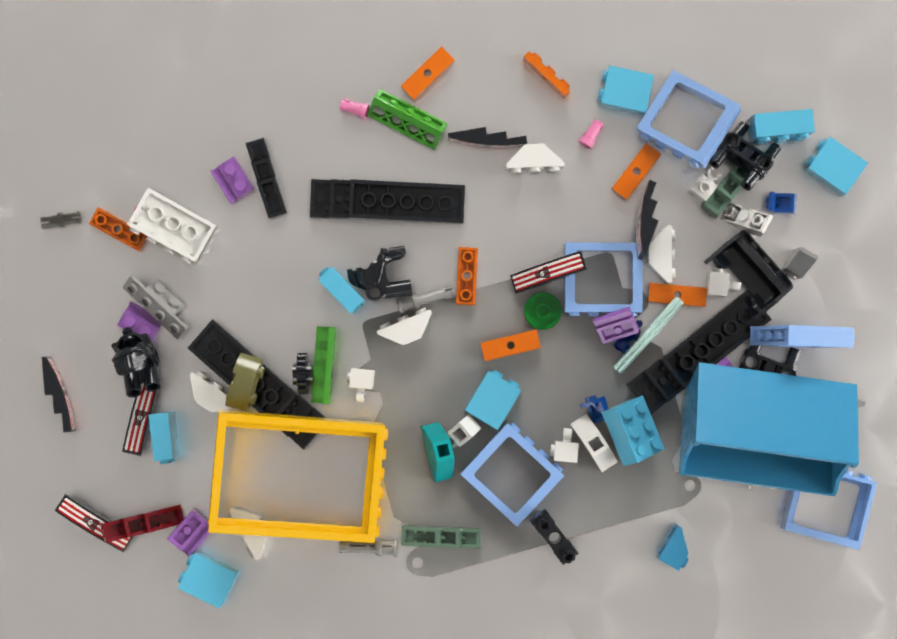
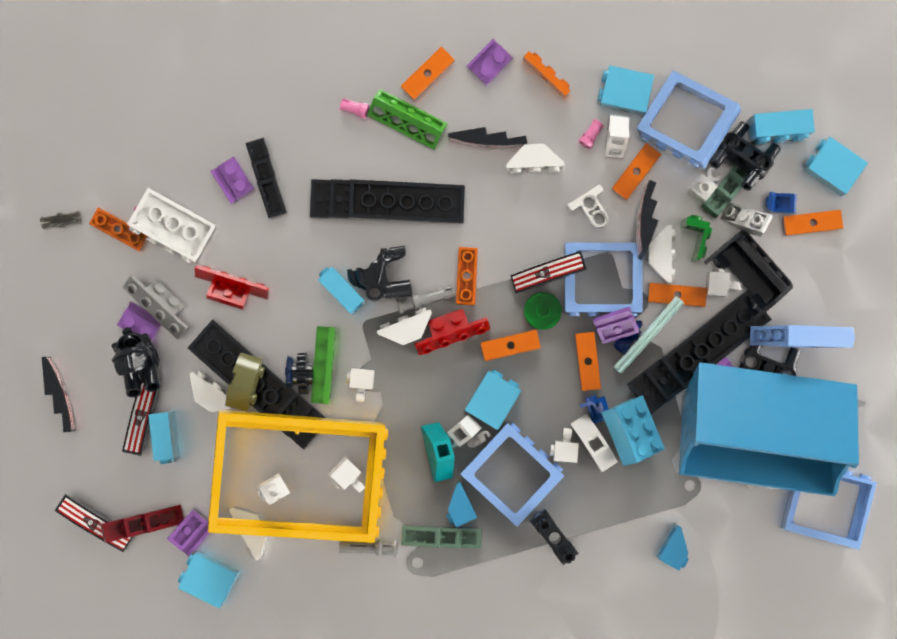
(230, 289): none -> red bracket
(272, 489): none -> white brick
(288, 372): none -> dark blue piece
(345, 474): none -> white brick
(449, 330): none -> red bracket
(460, 507): none -> dark azure slope
(479, 439): none -> light grey piece
(489, 62): none -> medium lavender plate
(587, 349): none -> orange tile
(589, 213): none -> white tile
(617, 135): none -> white tile
(704, 232): none -> green bracket
(799, 263): light grey slope -> none
(823, 222): none -> orange tile

